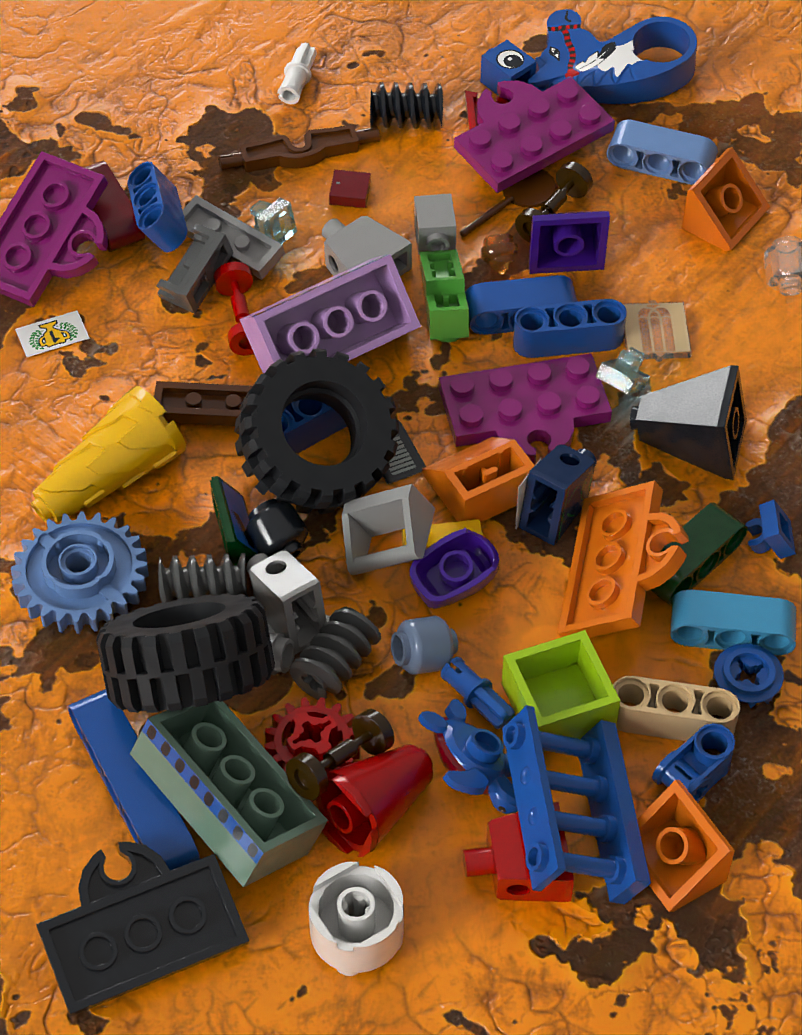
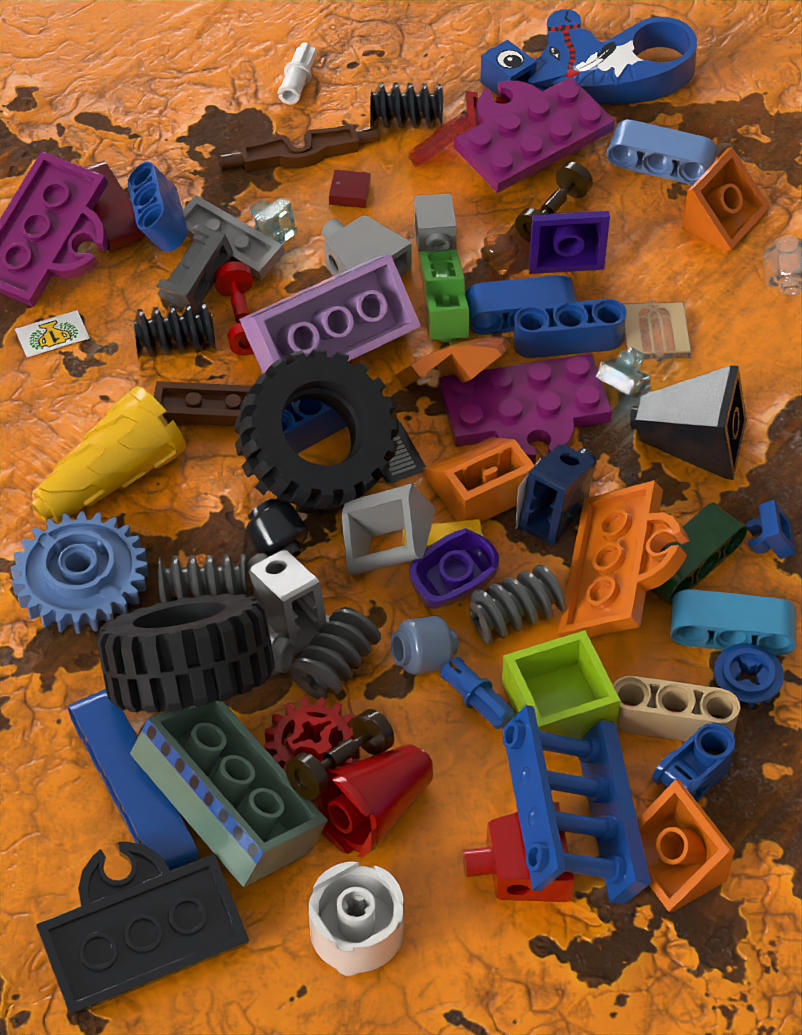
(174, 329): none -> black piece
(232, 520): dark green slope -> none
(439, 140): none -> clear red tile
(463, 359): none -> orange slope
(471, 757): blue animal -> none
(515, 600): none -> dark grey piece
(526, 193): reddish brown piece -> none

